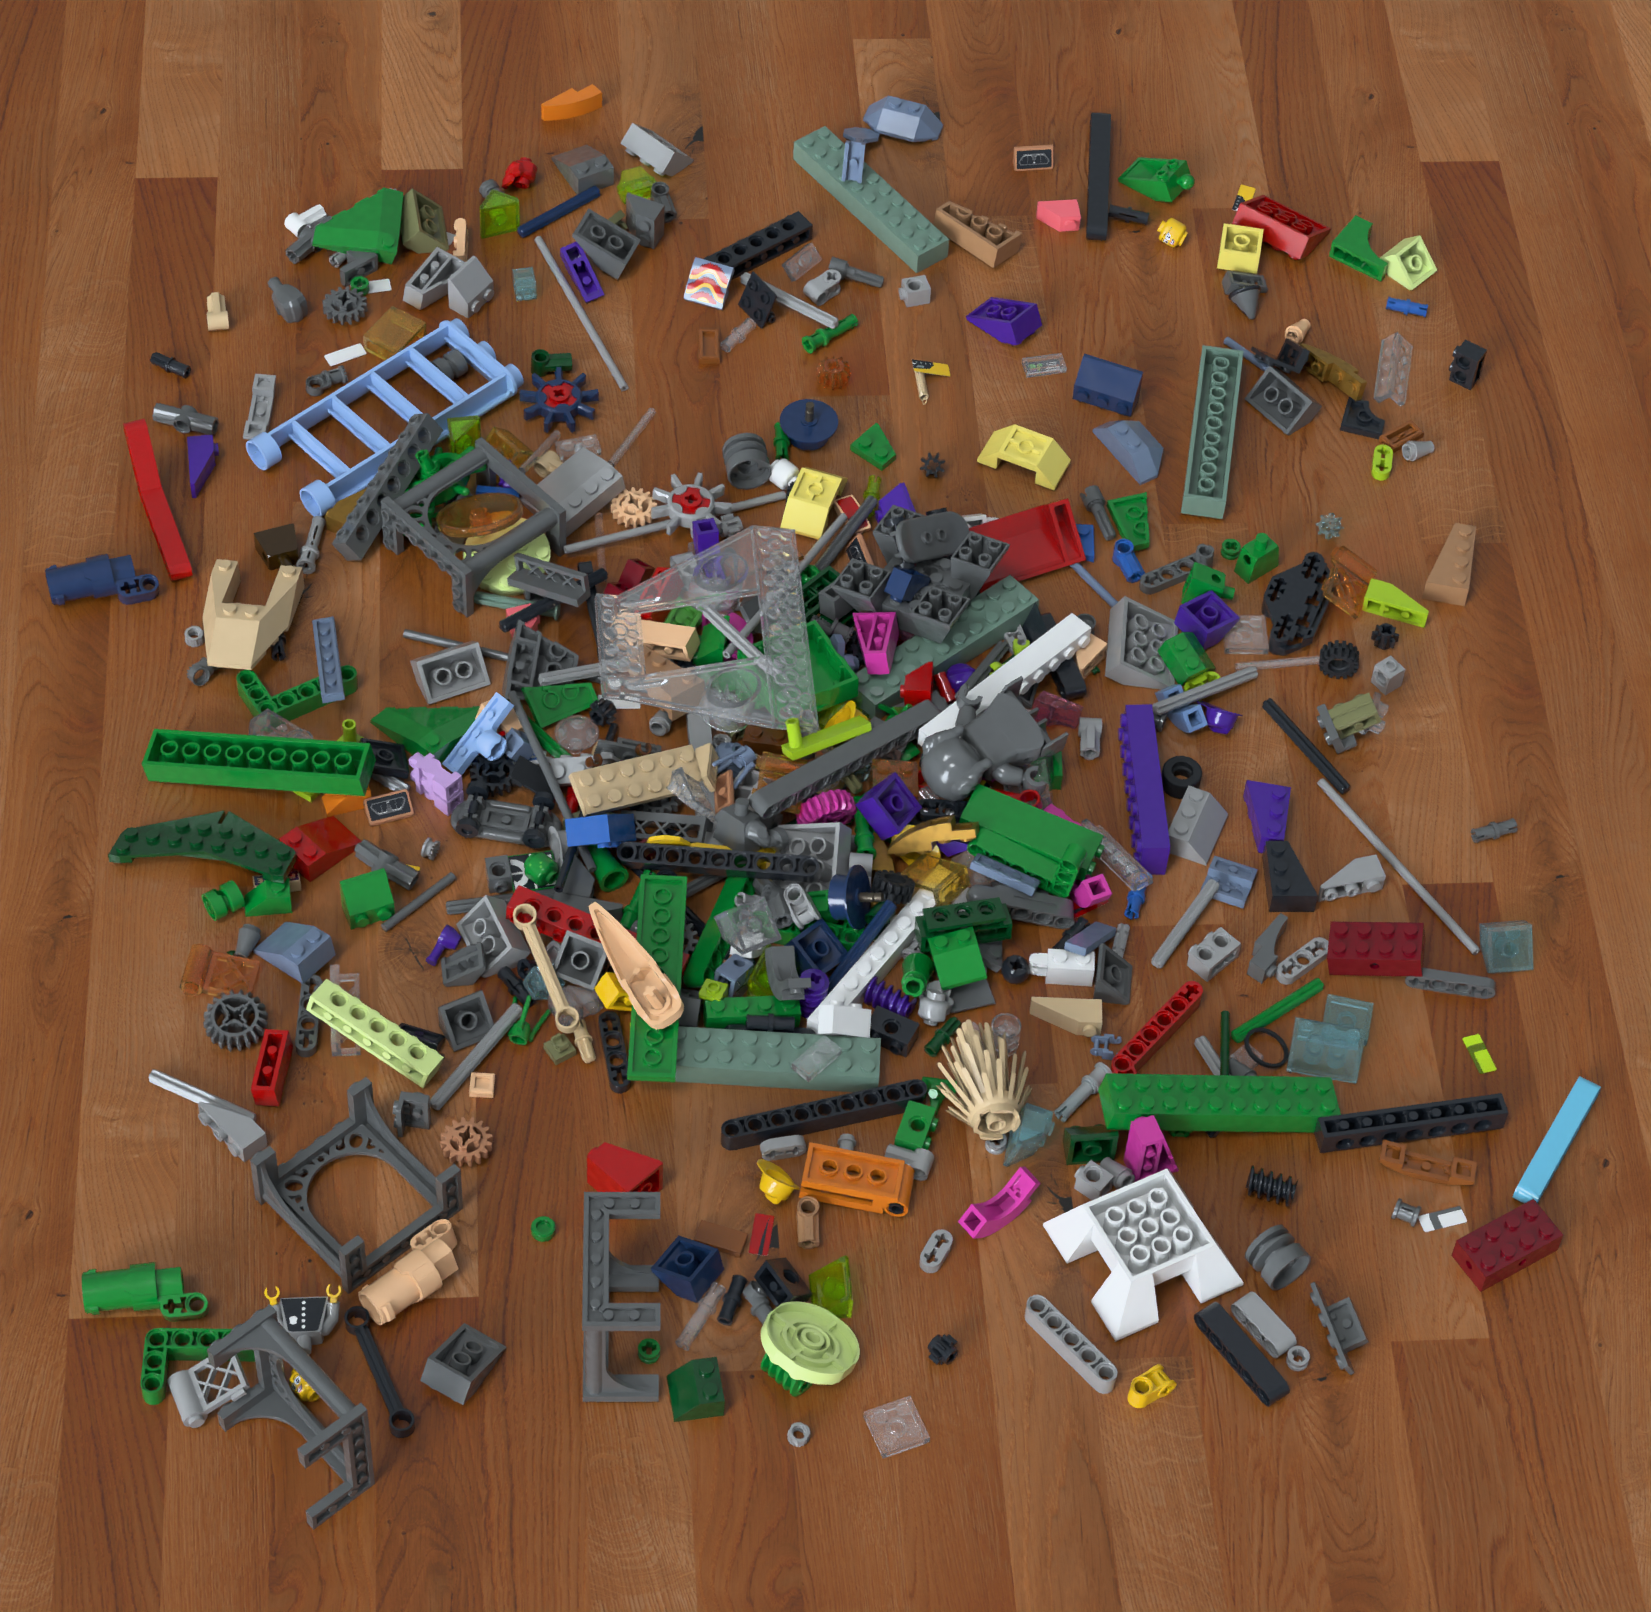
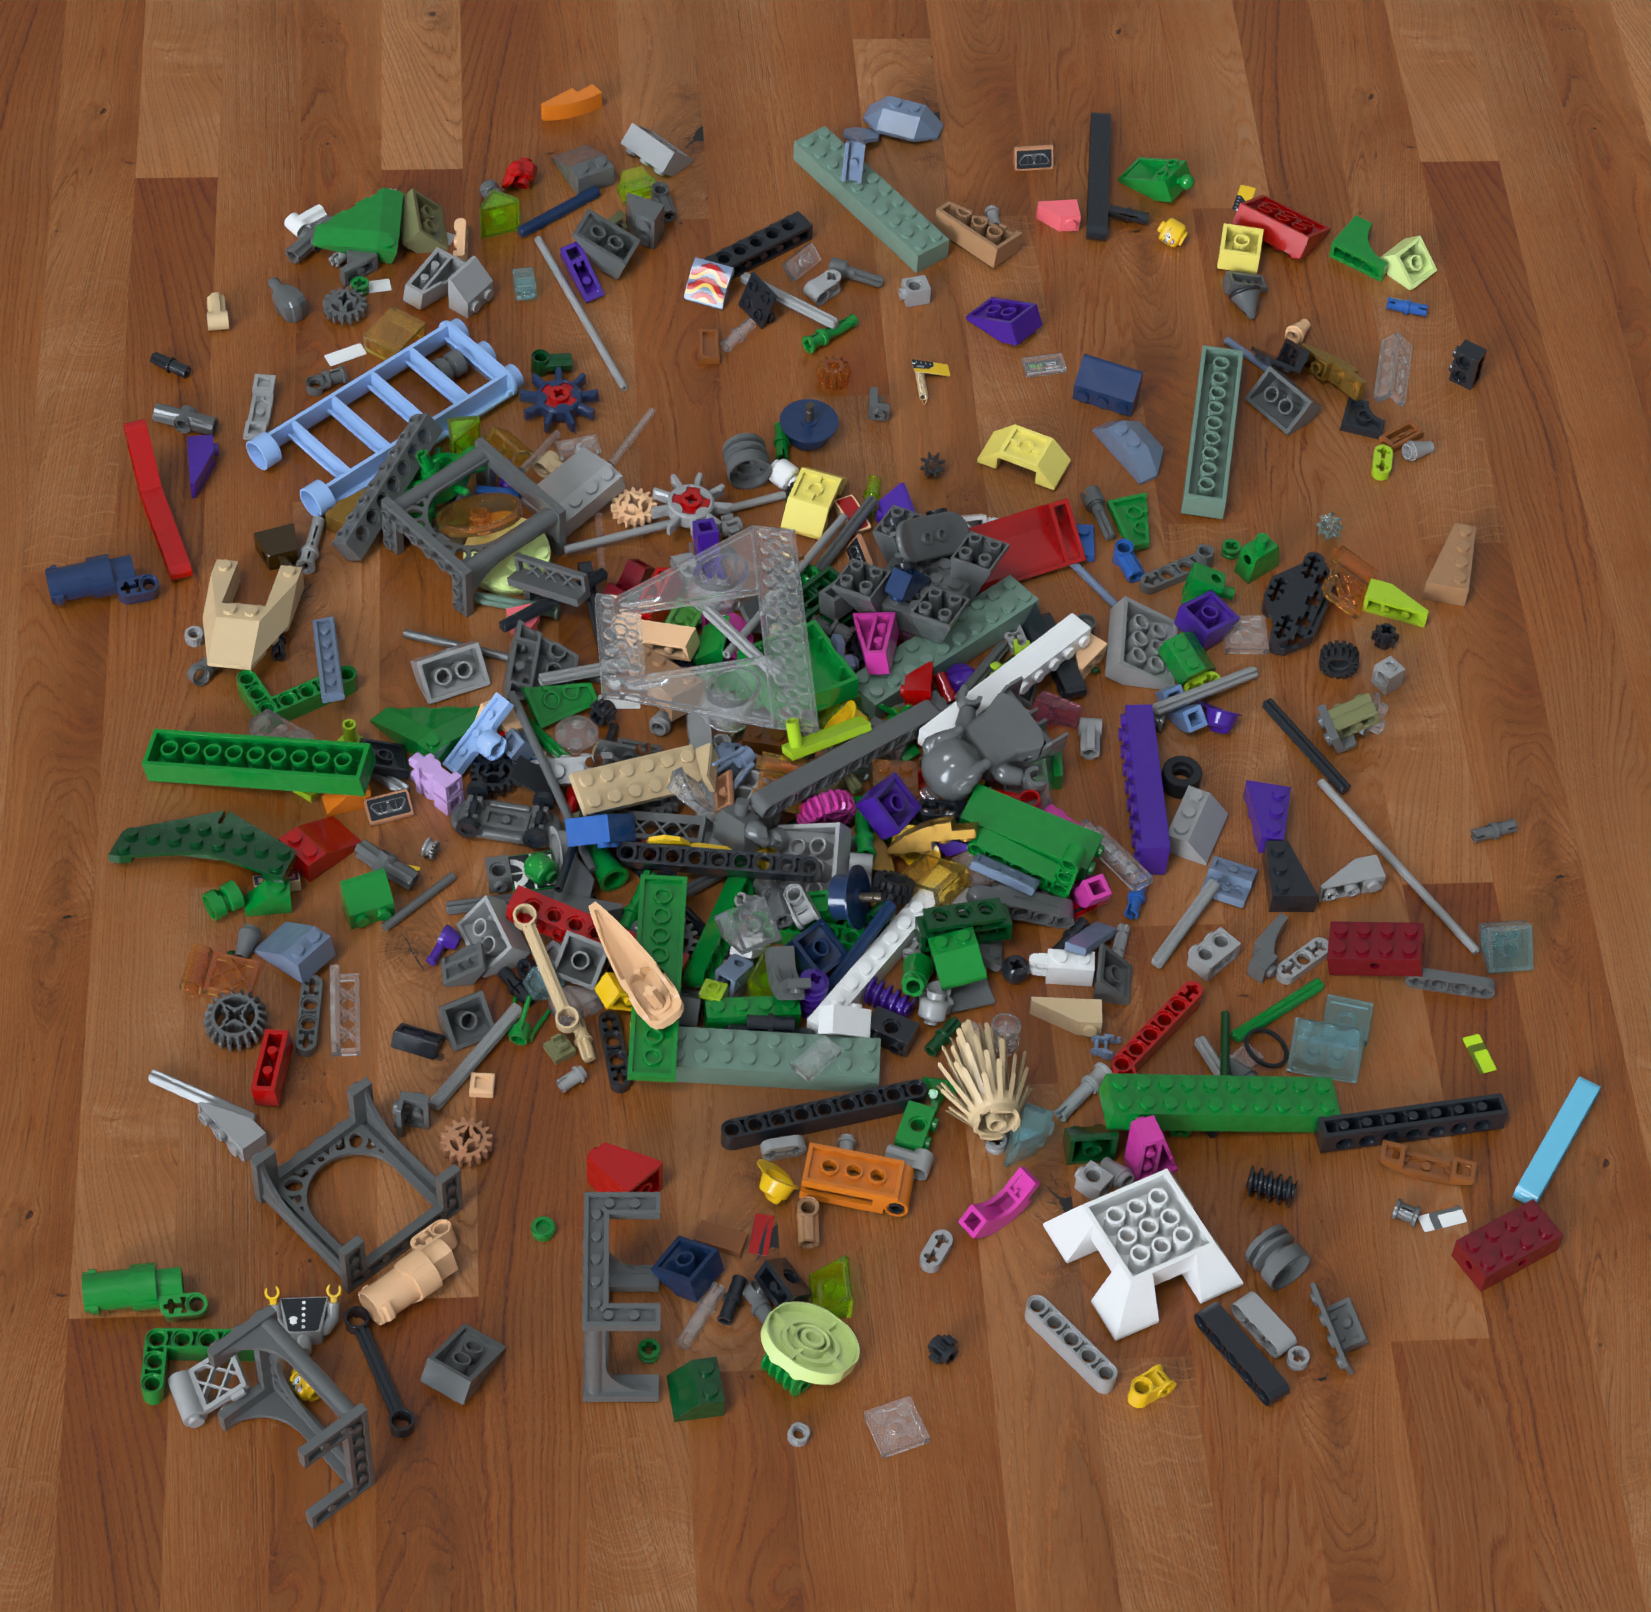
(374, 1033): yellowish green brick -> none
(572, 1078): none -> light grey pin
(874, 447): green wing -> none
(877, 409): none -> dark grey bracket
(992, 213): none -> light grey pin
(1279, 663): clear piece -> none

